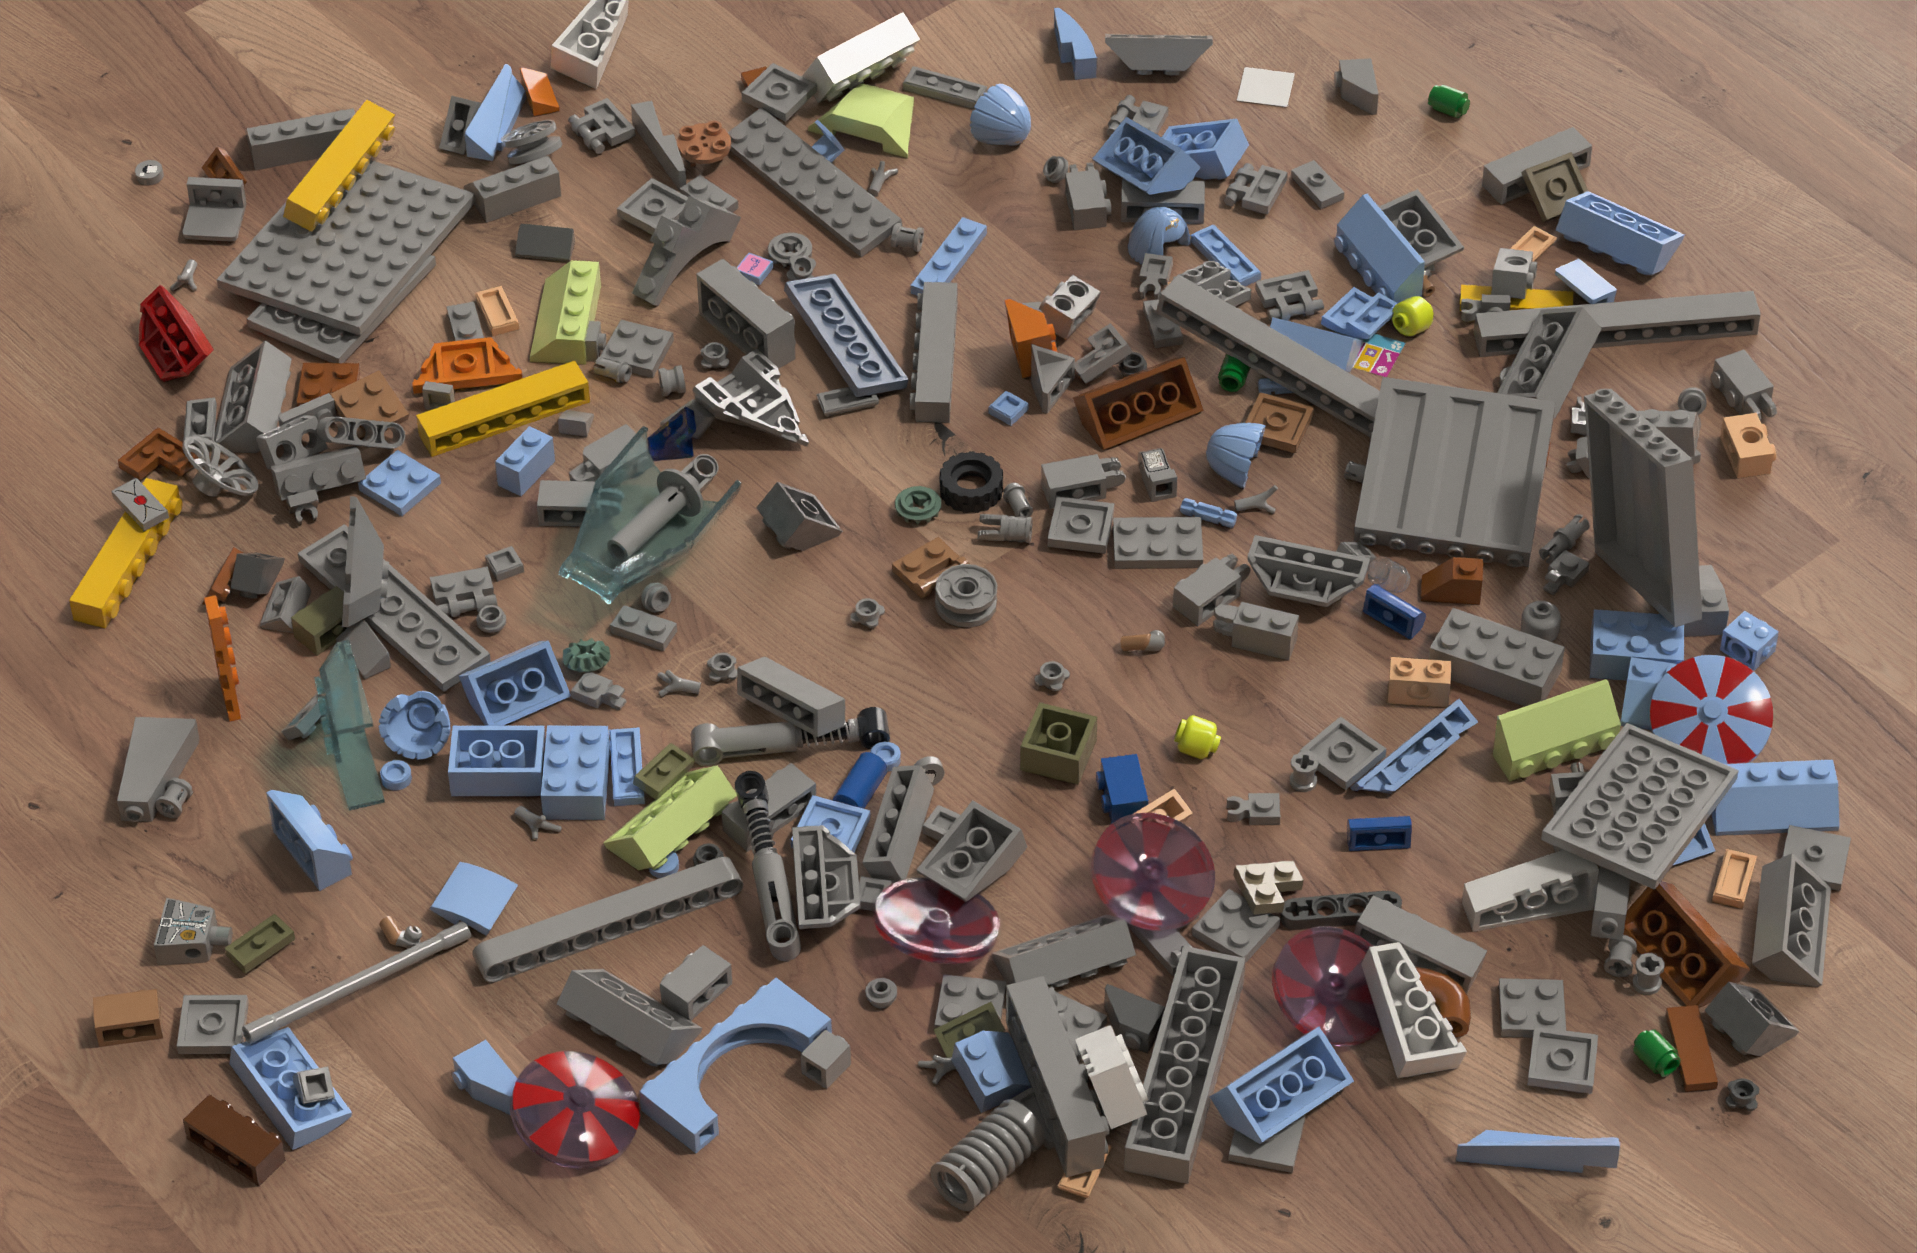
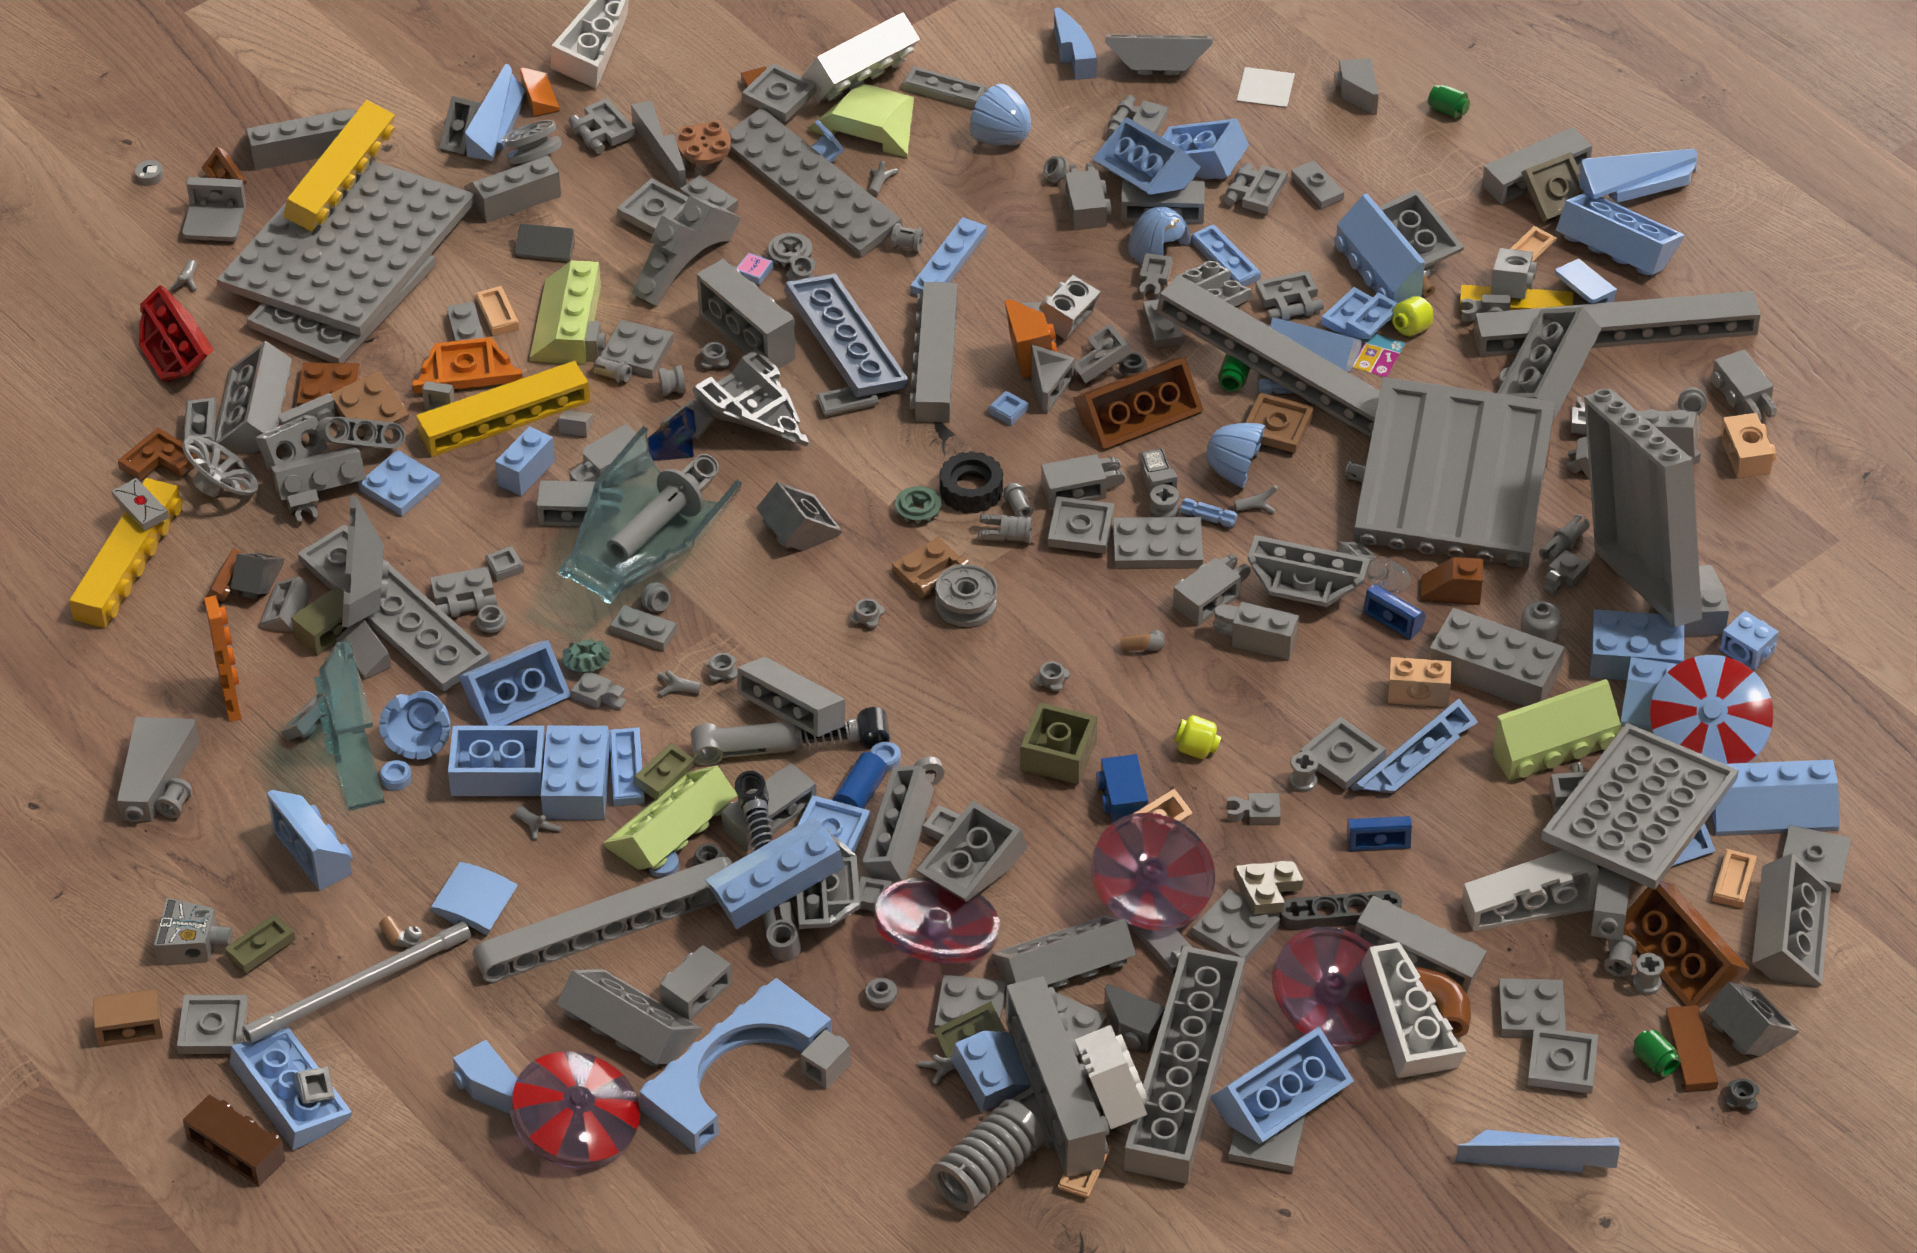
(776, 872): none -> light blue slope
(1164, 501): none -> light grey wheel
(1637, 174): none -> light blue wedge

